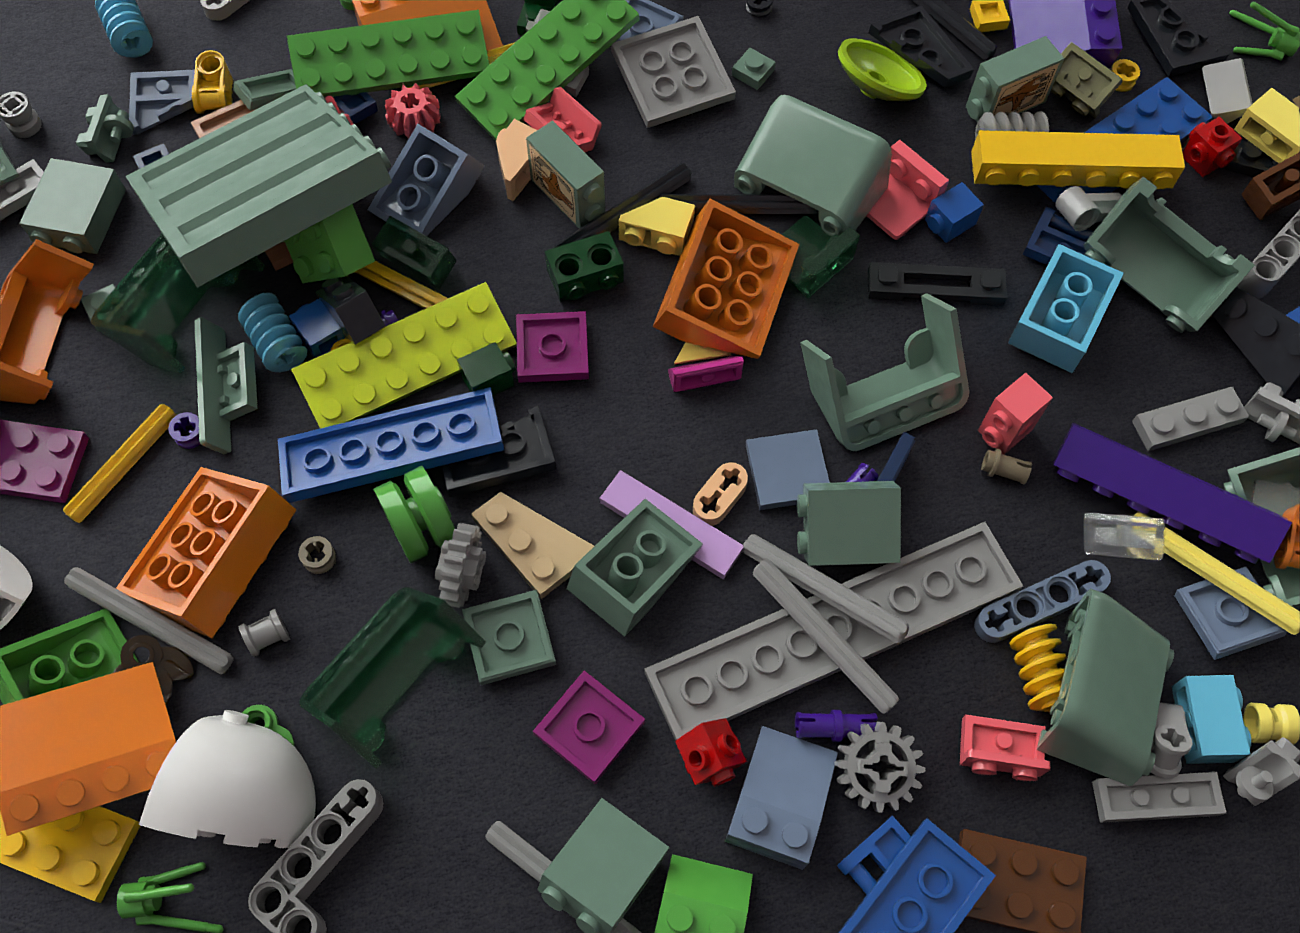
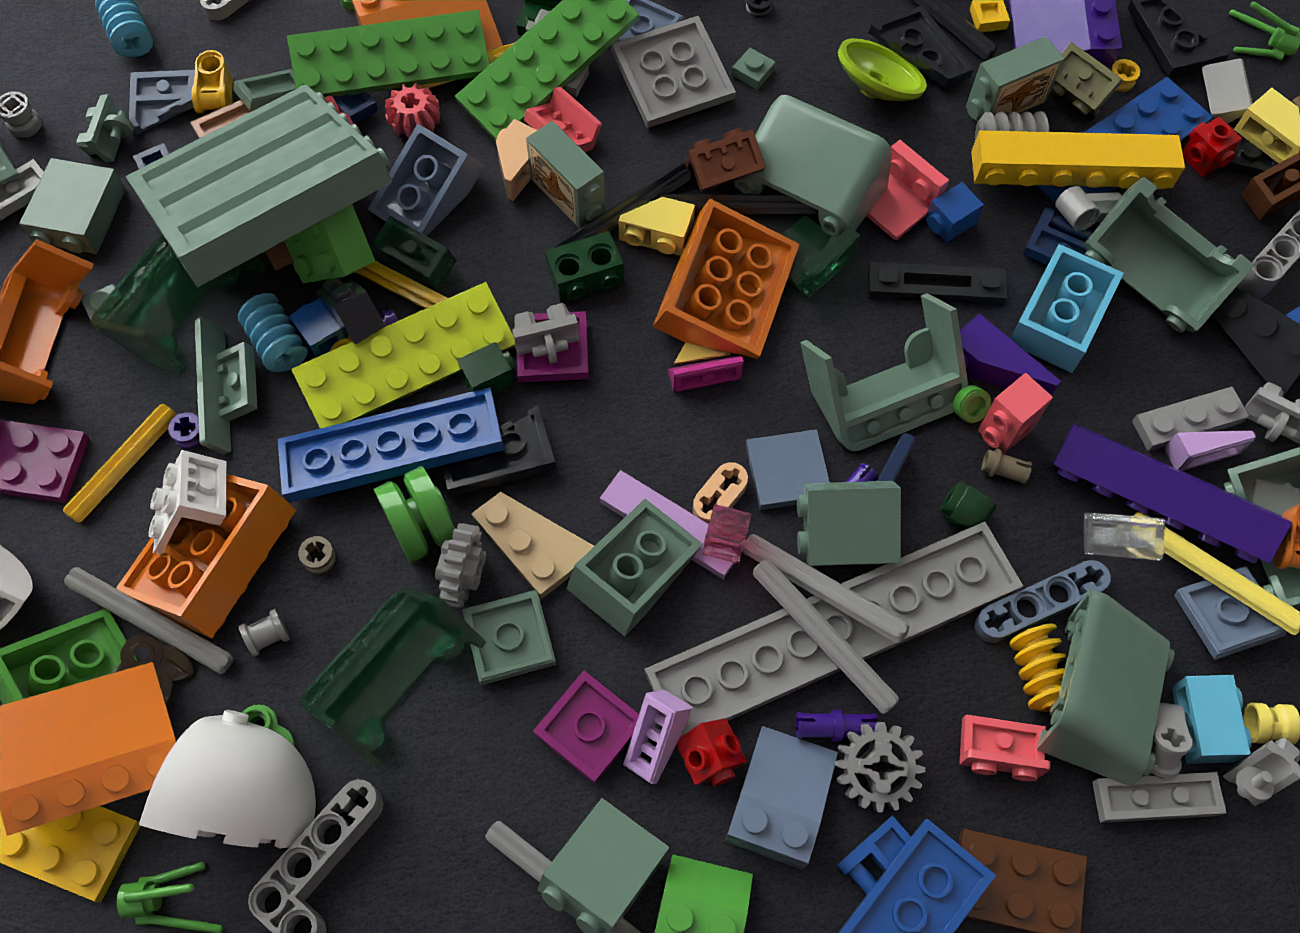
(190, 490): none -> white bracket
(545, 336): none -> light grey hips
(673, 716): none -> lavender slope
(725, 159): none -> copper bracket
(726, 533): none -> clear pink brick
(967, 506): none -> dark green piece
(971, 403): none -> bright green tile
(999, 360): none -> dark purple slope
(1201, 448): none -> lavender slope

